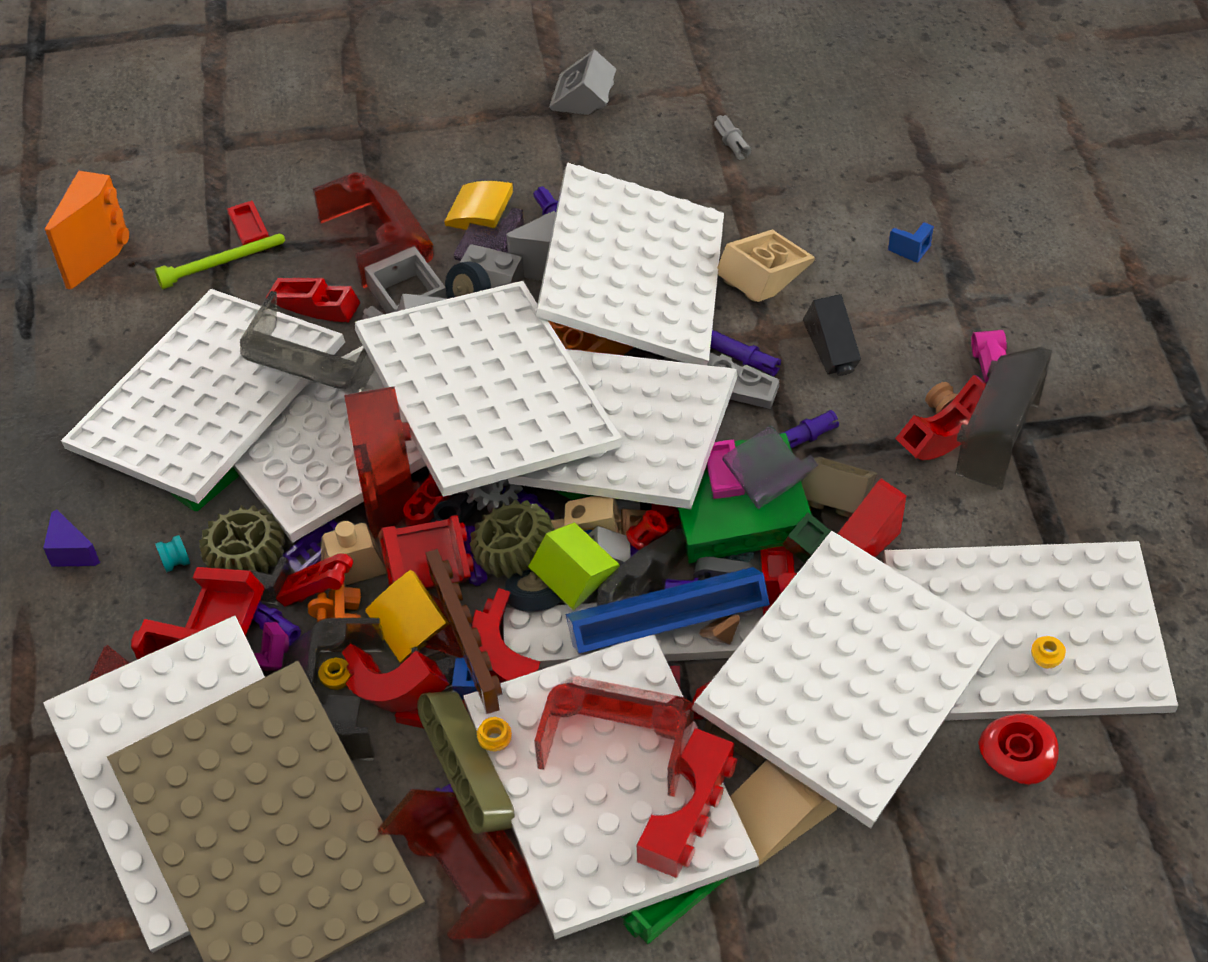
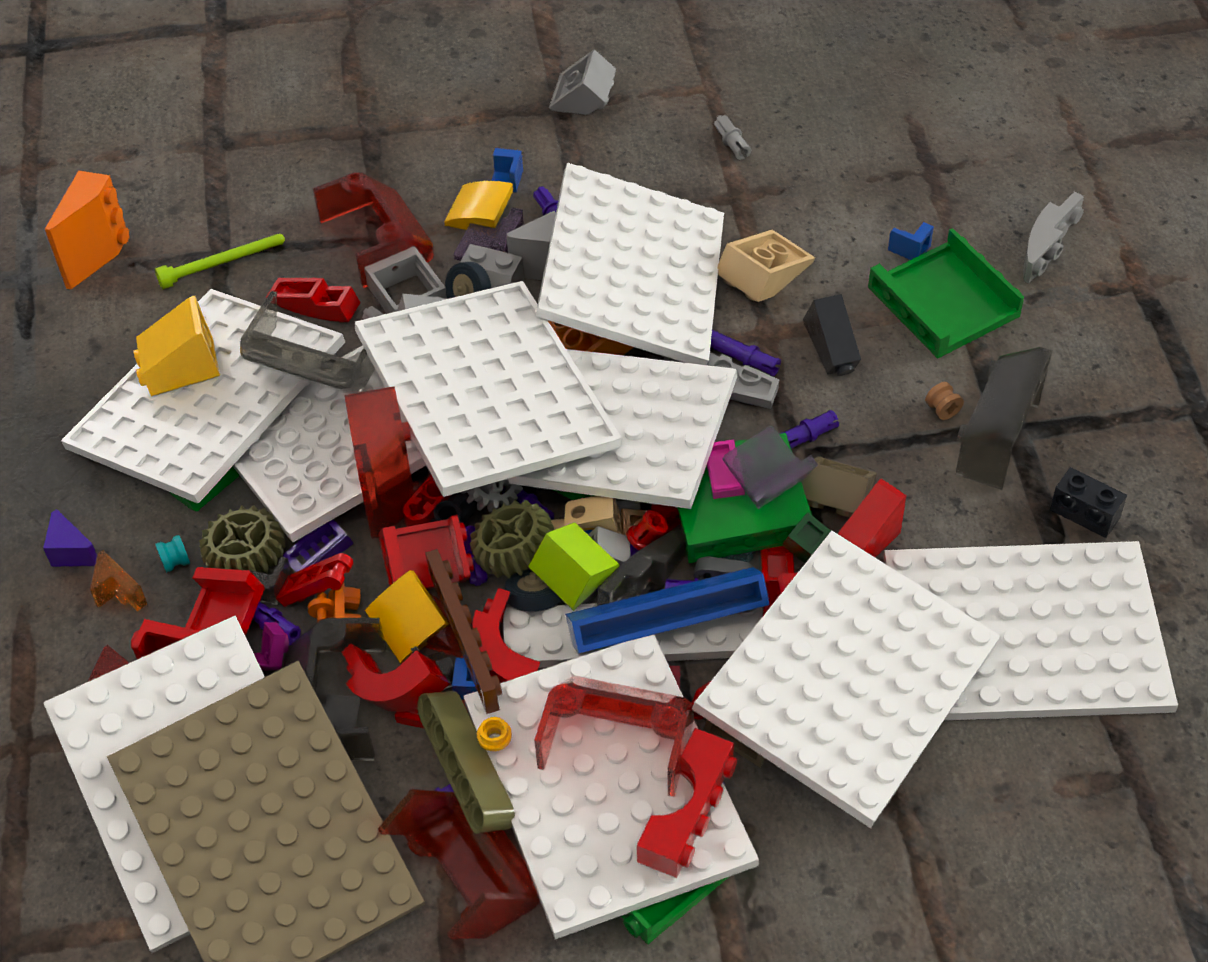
(112, 581): none -> clear orange slope
(176, 350): none -> yellow slope
(247, 222): red tile -> none
(337, 680): yellow plate -> none
(359, 545): tan torso -> none
(508, 166): none -> blue panel
(721, 629): medium nougat slope -> none
(777, 809): tan slope -> none
(938, 434): red arch -> none
(947, 295): none -> green panel
(988, 347): dark pink piece -> none
(1020, 748): red hat -> none
(1047, 235): none -> light grey slope
(1048, 659): yellow plate -> none
(1088, 502): none -> black brick

